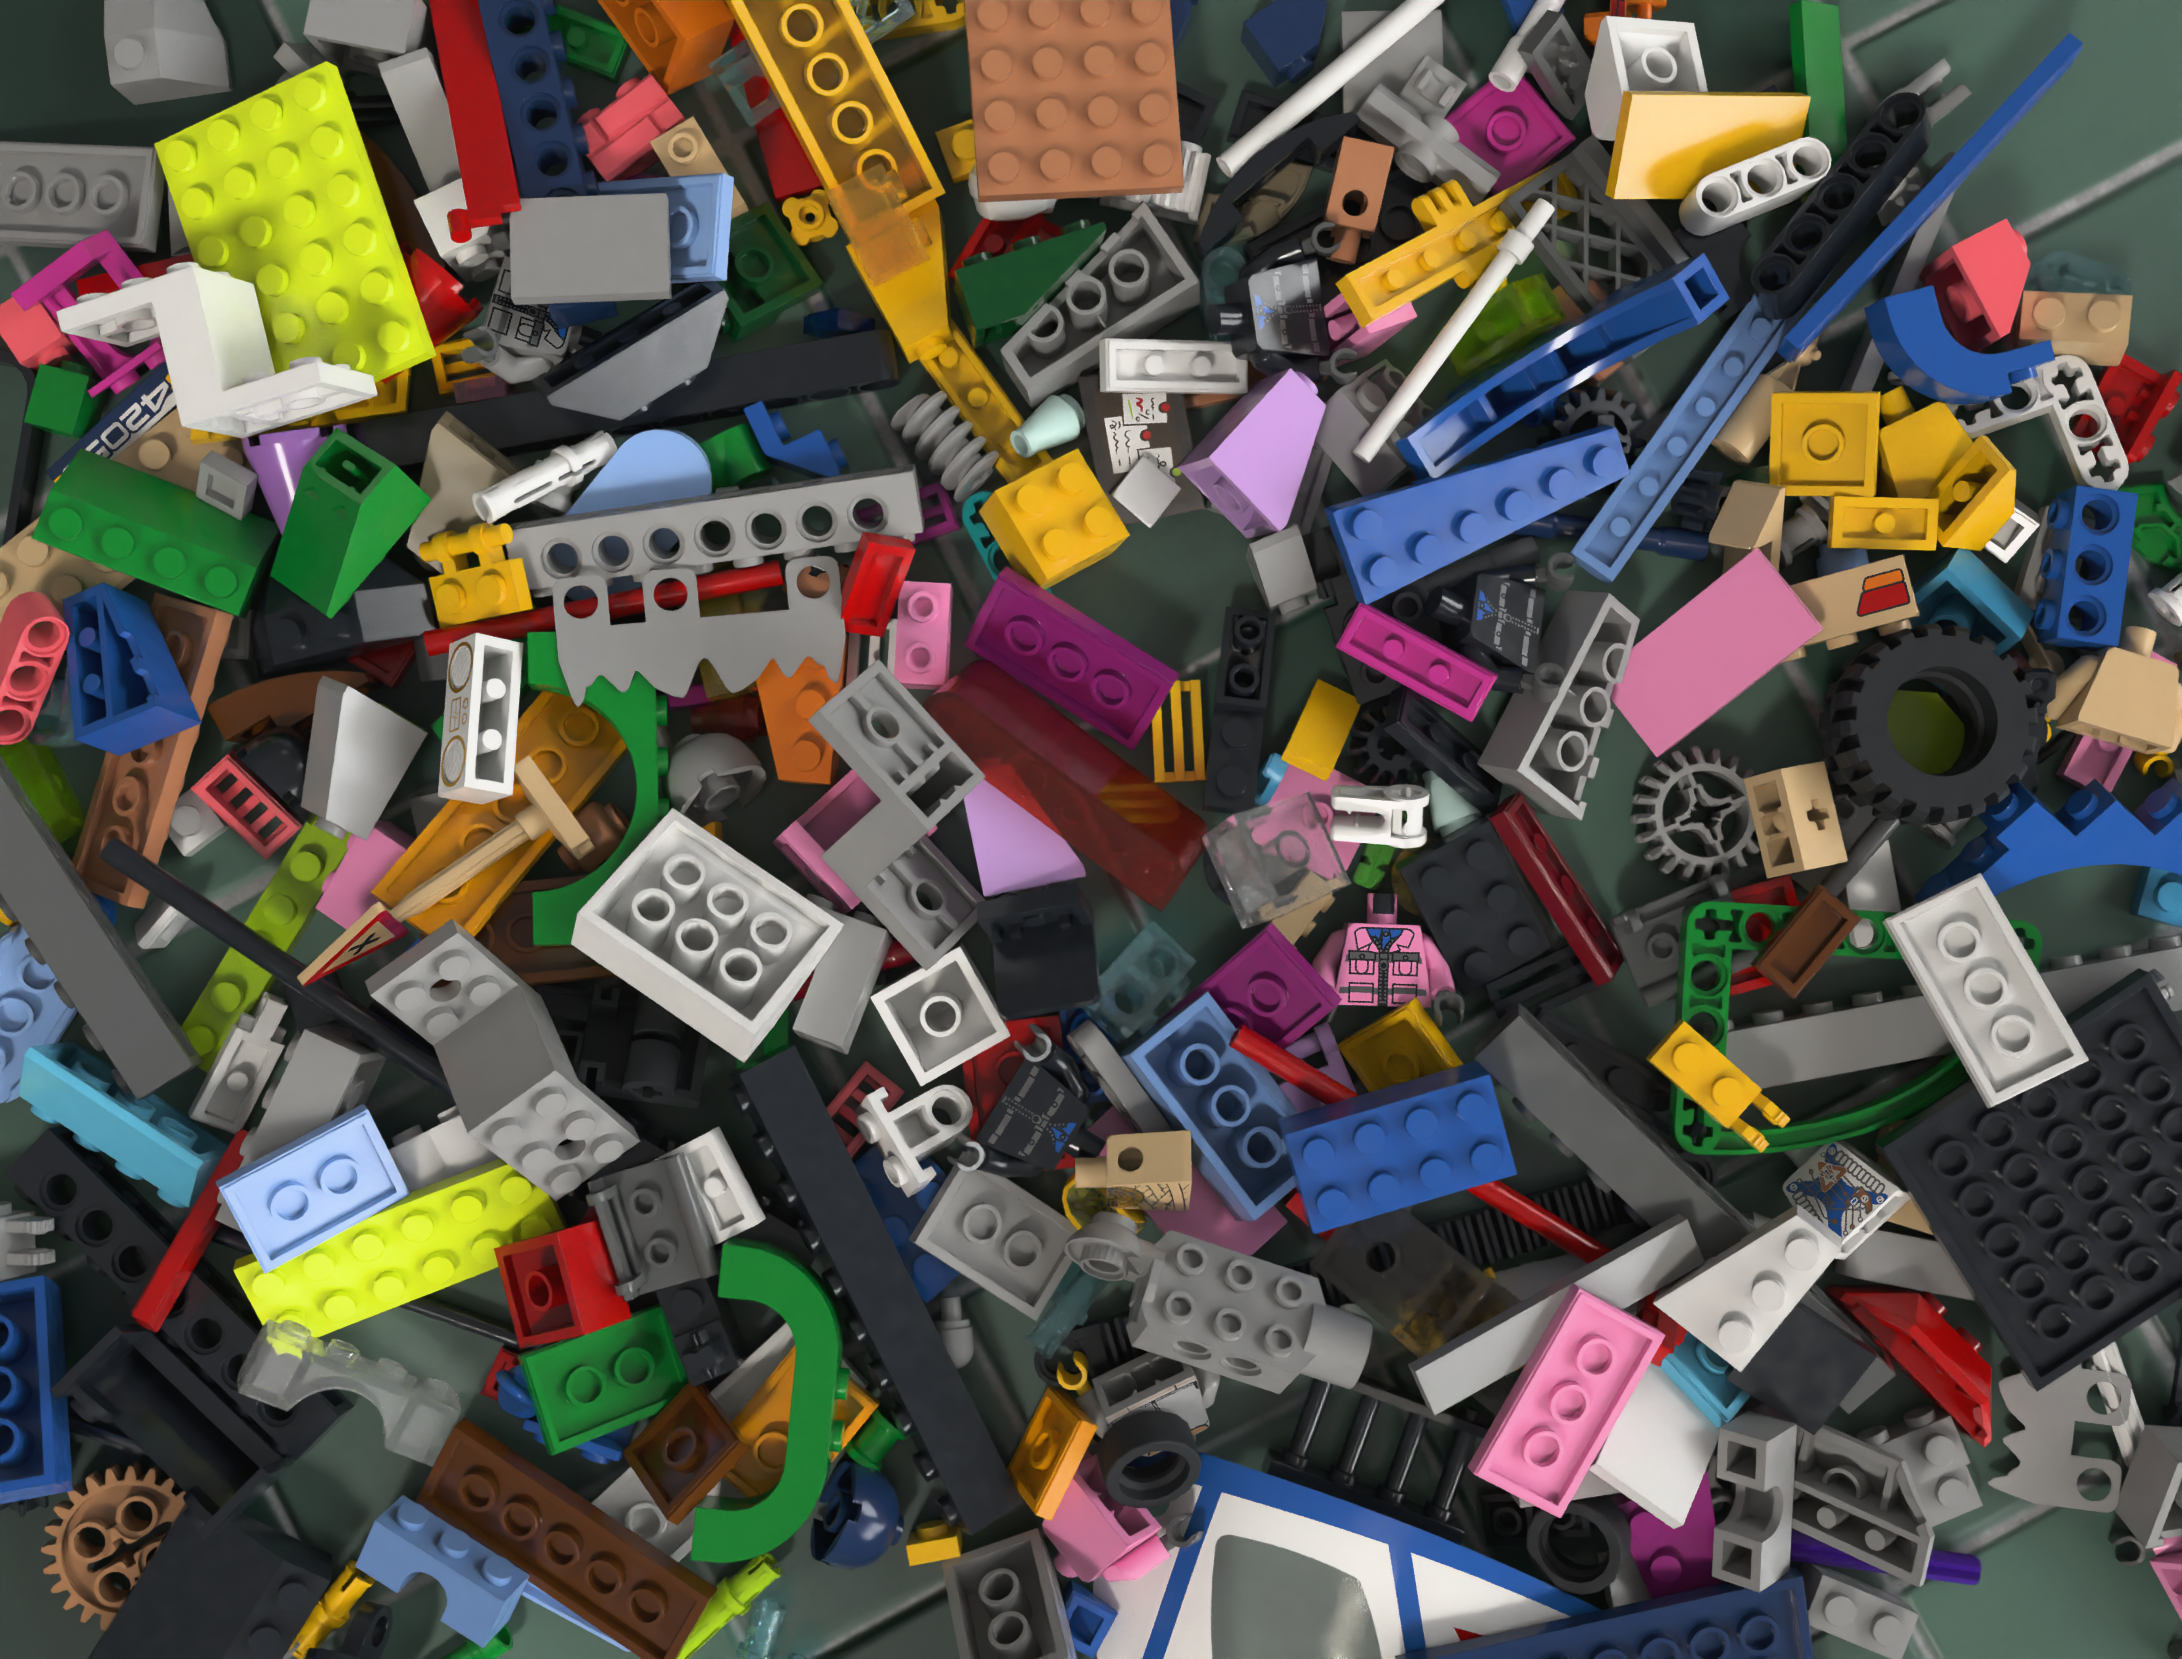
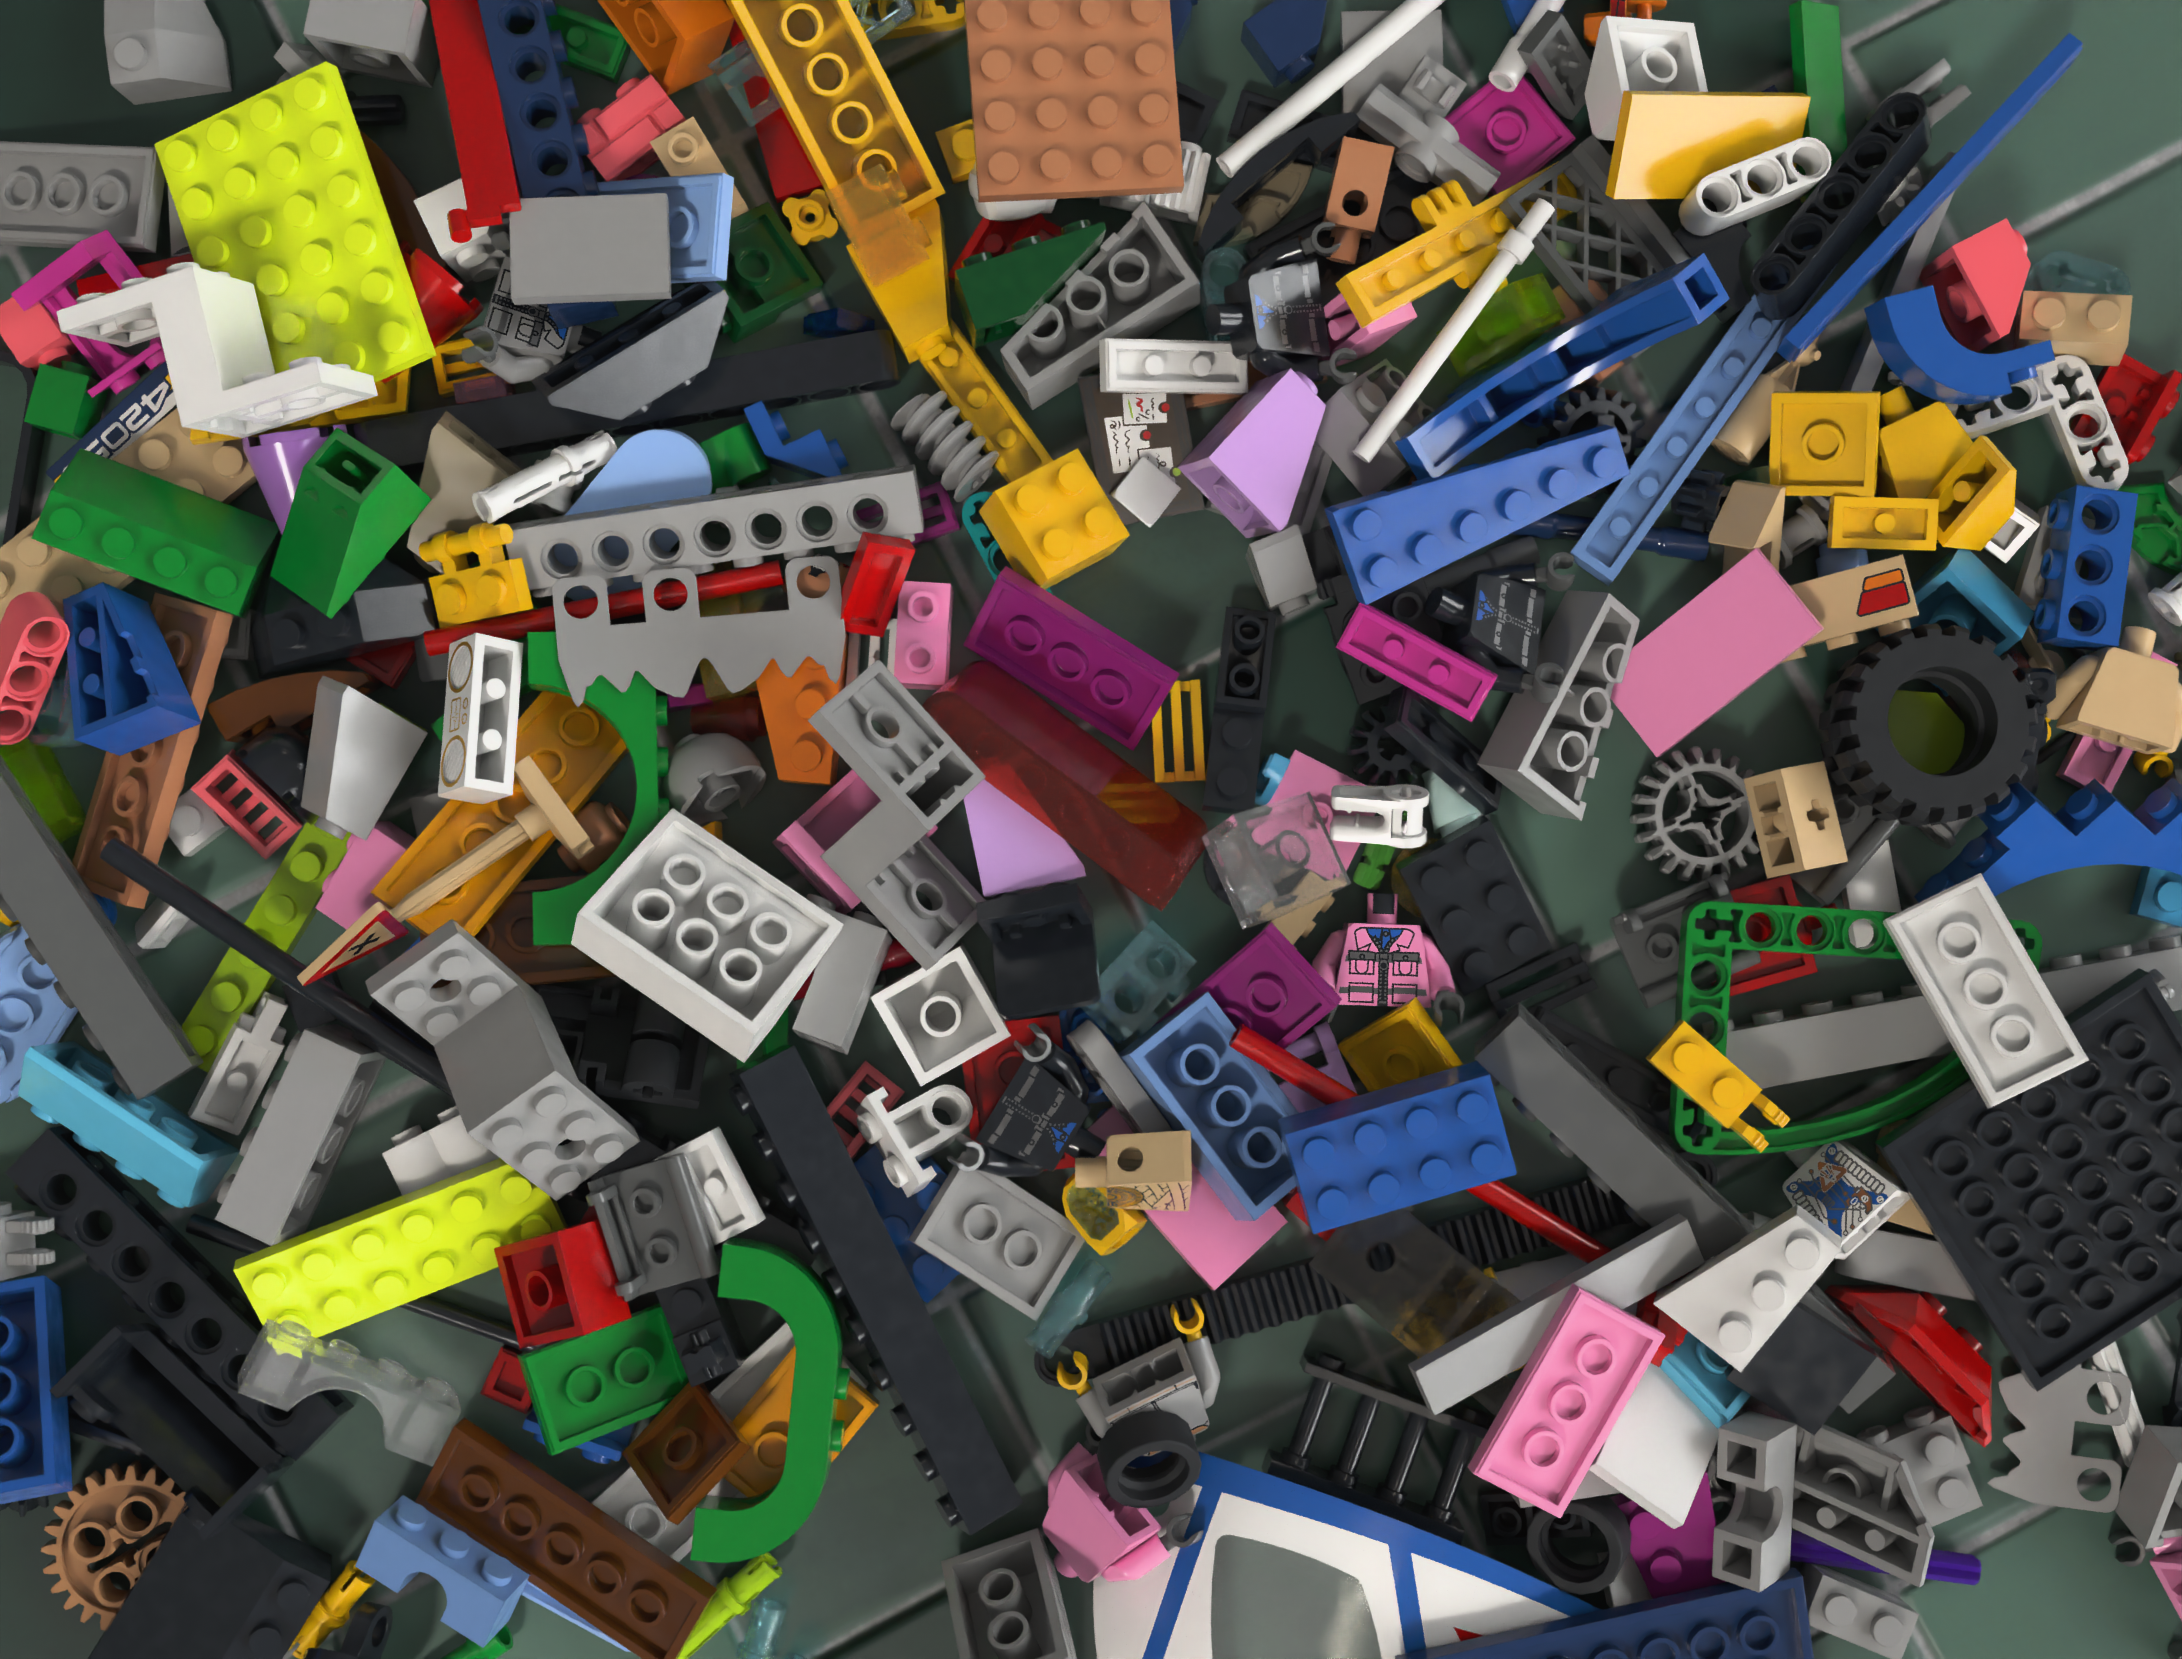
(187, 1246): red tile -> none
(226, 485): light grey plate -> none
(313, 1188): light blue tile -> none
(422, 107): light grey slope -> none
(513, 1393): blue tile -> none
(858, 1519): dark blue cylinder -> none
(874, 1440): green bush -> none
(933, 1542): yellow plate -> none
(955, 1331): light grey cylinder -> none
(1050, 425): light aqua cone -> none
(1051, 1451): light orange tile -> none
(1087, 1618): blue slope -> none
(1224, 1307): light grey brick -> none
(1321, 730): yellow tile -> none
(1557, 888): dark red tile -> none
(1805, 941): reddish brown tile -> none

